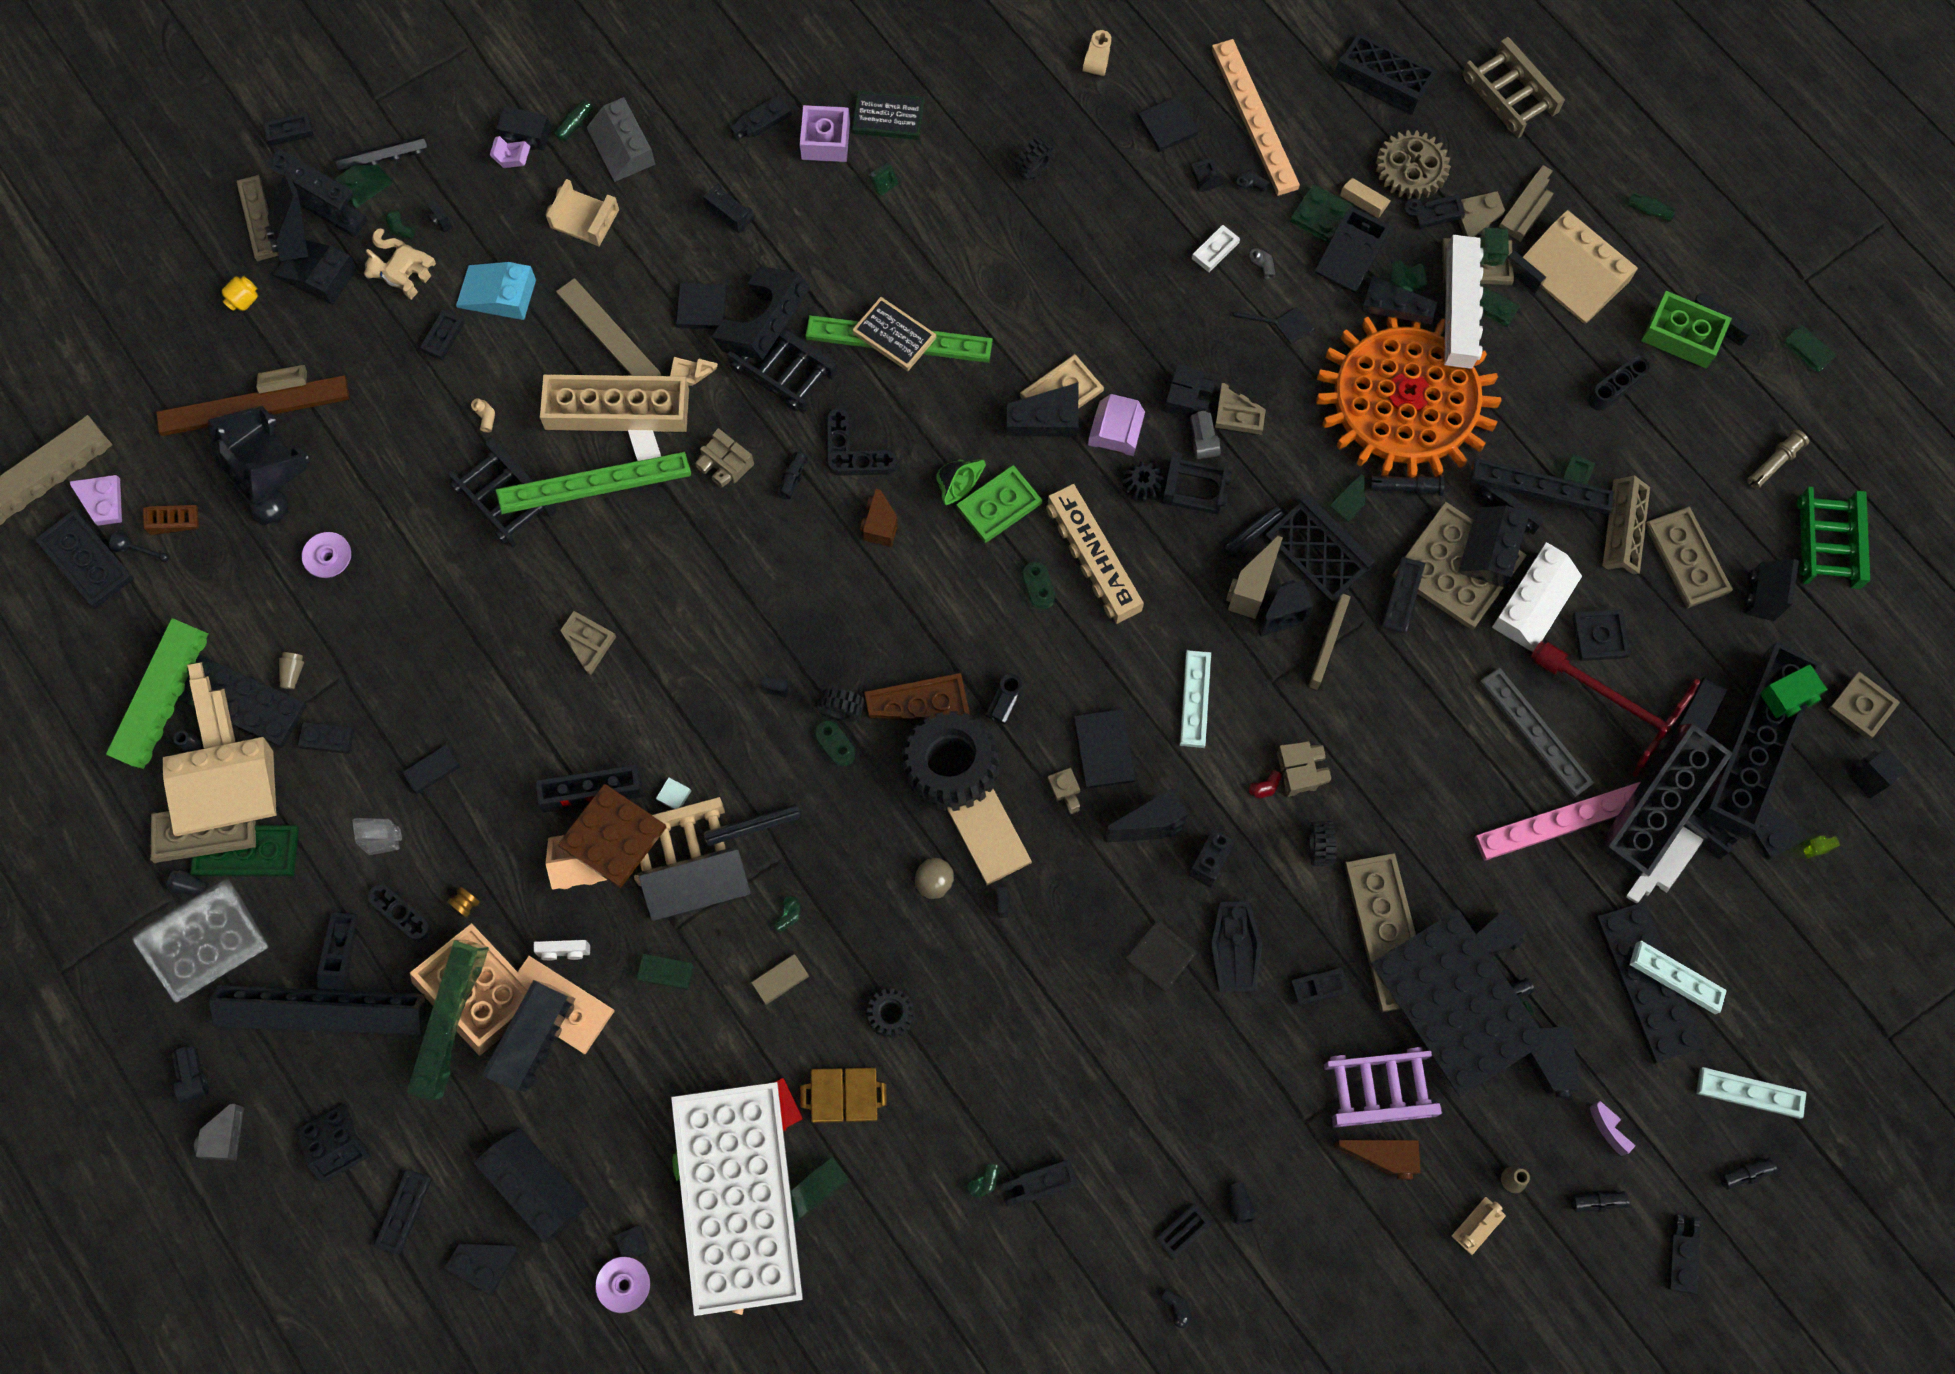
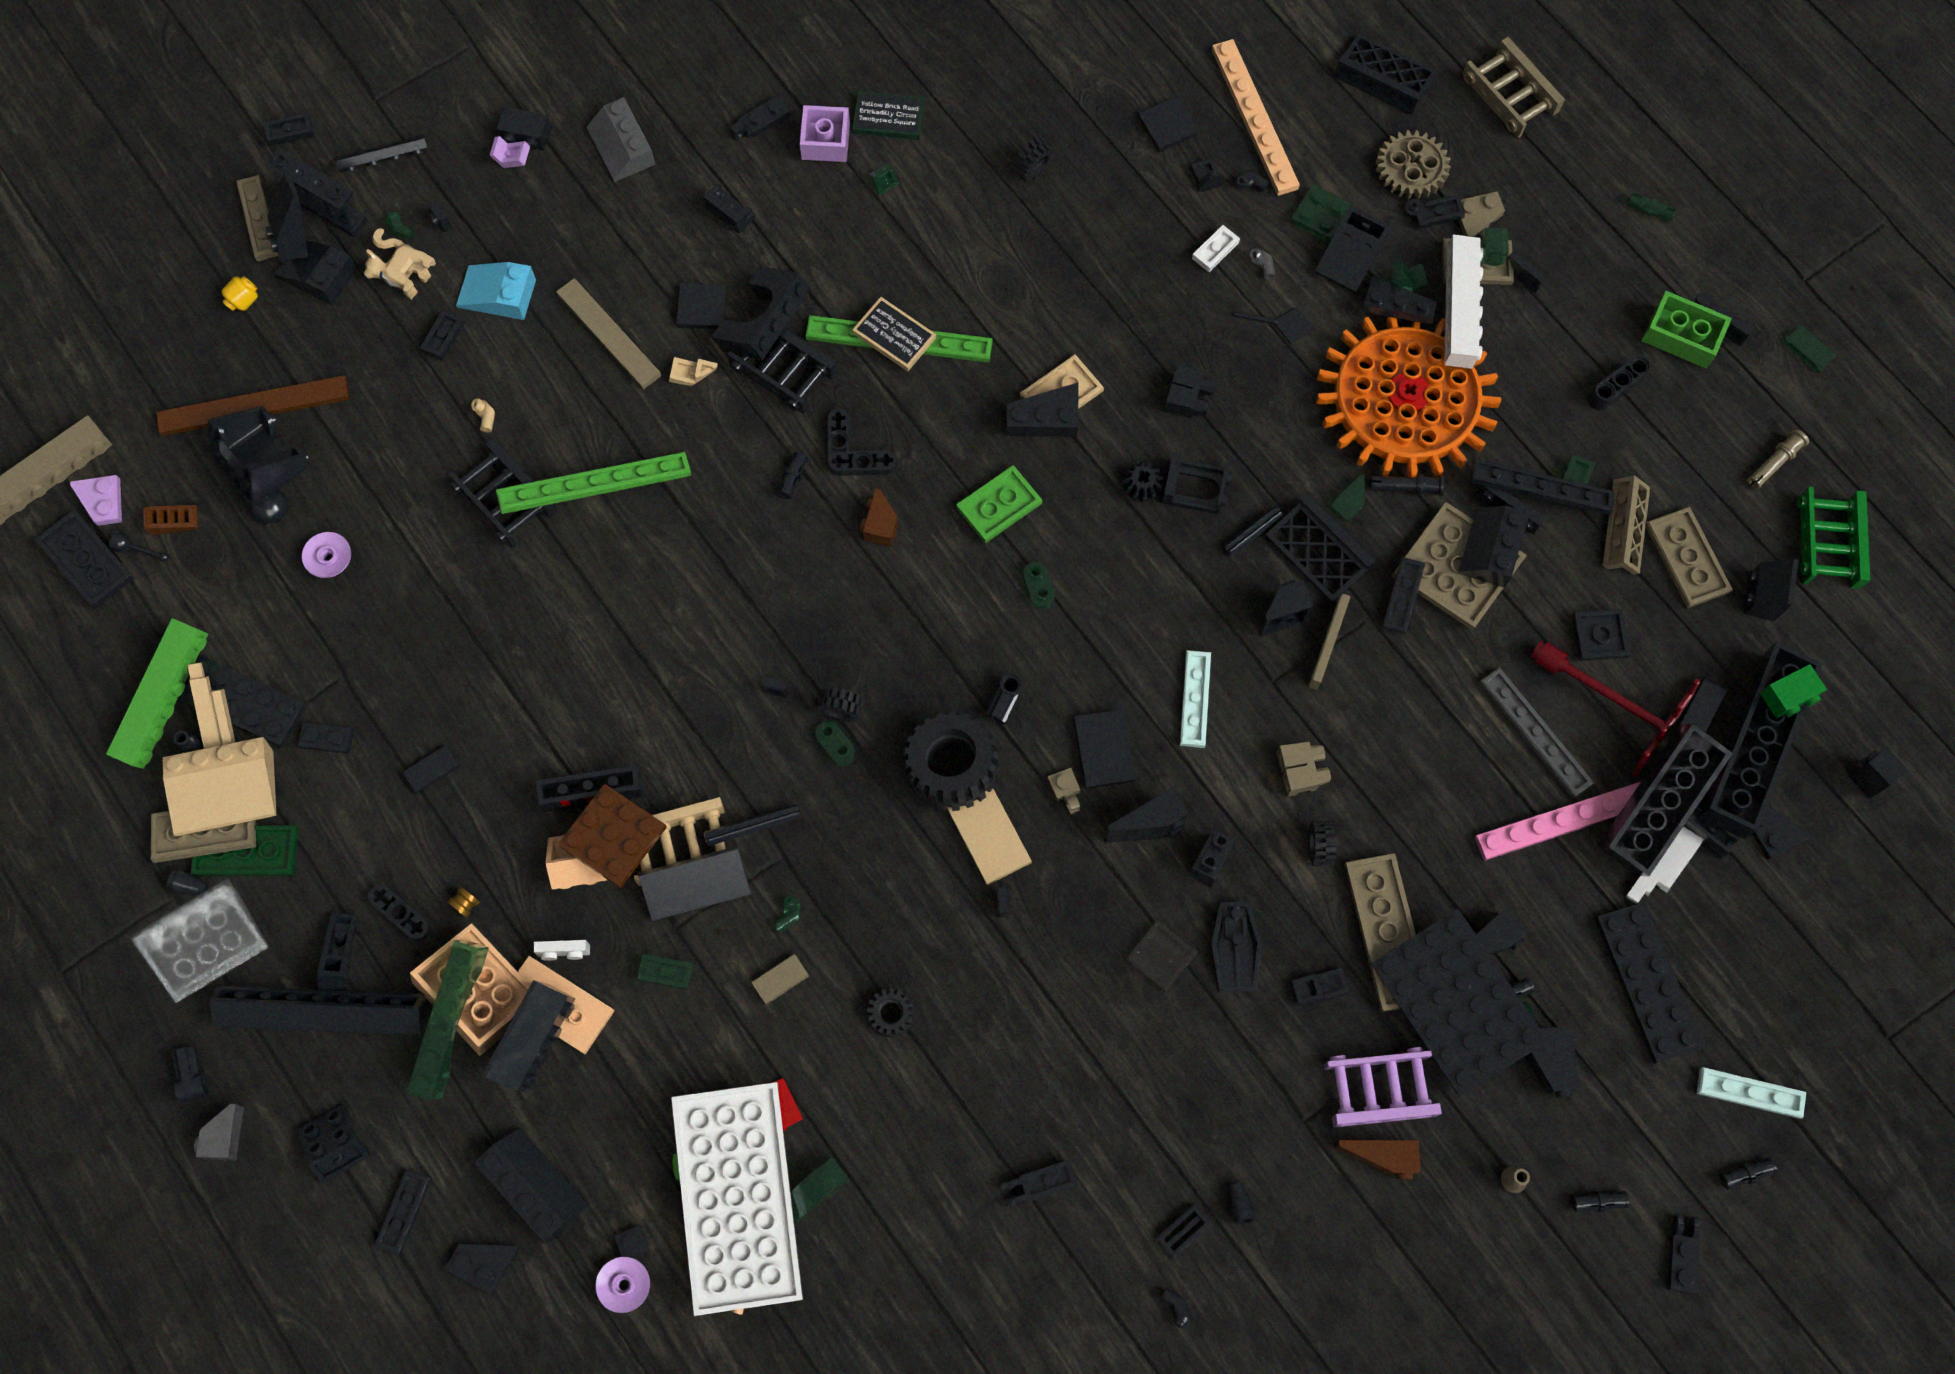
(281, 379): dark tan tile -> none
(289, 669): dark tan cone -> none
(364, 182): clear green slope -> none
(376, 835): clear slope -> none
(573, 120): clear green pin -> none
(581, 214): tan panel -> none
(587, 640): dark tan wing -> none
(614, 403): tan brick -> none
(644, 444): white tile -> none
(673, 794): light aqua tile -> none
(726, 456): dark tan hips -> none
(831, 1095): pearl gold piece -> none
(919, 699): reddish brown wing -> none
(934, 878): dark tan hair -> none
(958, 478): bright green hat -> none
(985, 1184): clear green arm -> none
(1094, 553): tan brick -> none
(1098, 53): tan piece -> none
(1117, 424): lavender slope -> none
(1204, 442): dark grey piece -> none
(1238, 413): dark tan wing -> none
(1249, 589): dark tan slope -> none
(1266, 788): dark red arm -> none
(1364, 197): tan slope -> none
(1479, 1225): tan hinge -> none
(1498, 307): clear green plate -> none
(1528, 205): dark tan piece -> none
(1538, 598): white slope -> none
(1579, 267): tan slope -> none
(1606, 1123): lavender slope -> none
(1678, 977): light aqua tile -> none
(1821, 845): clear neon green plate -> none
(1864, 705): dark tan plate -> none

